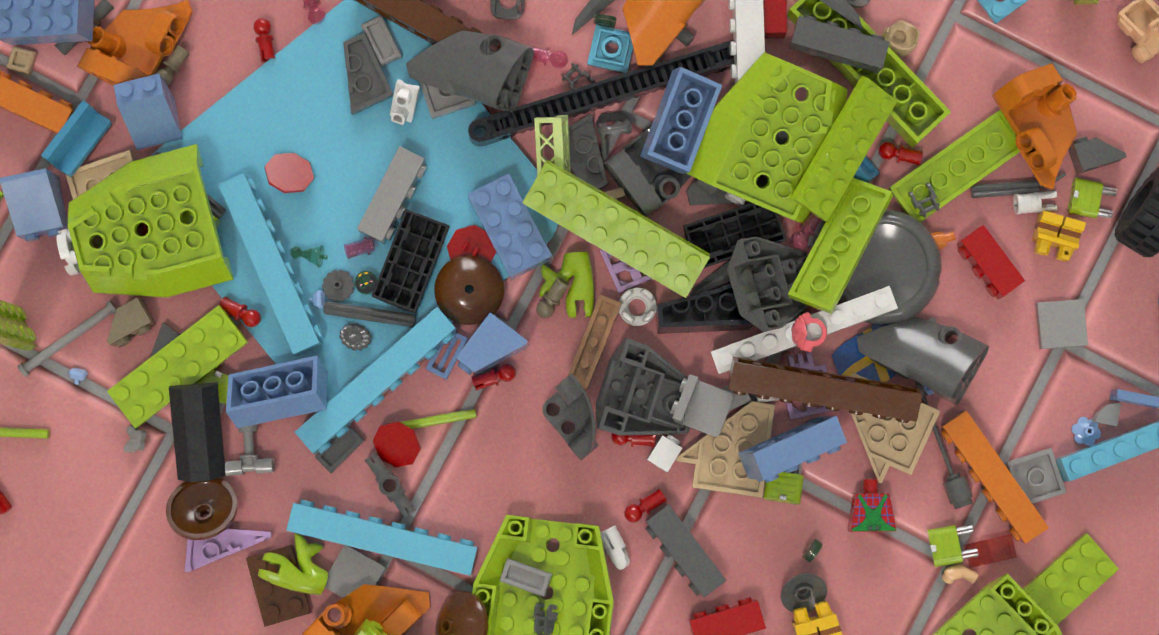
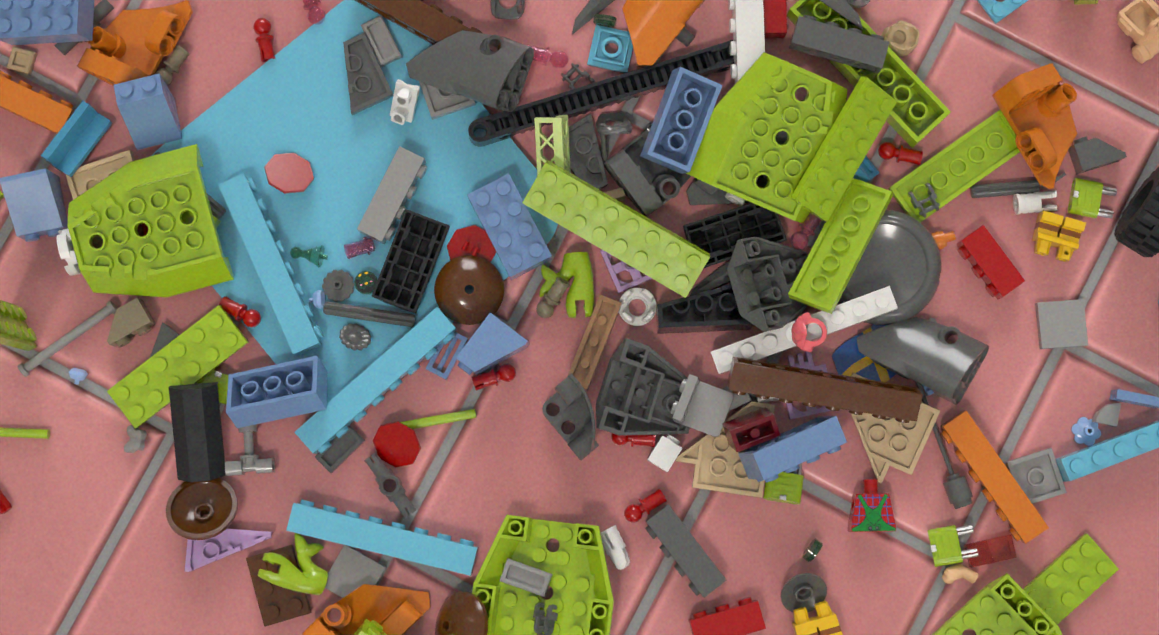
(751, 429): none -> dark red brick

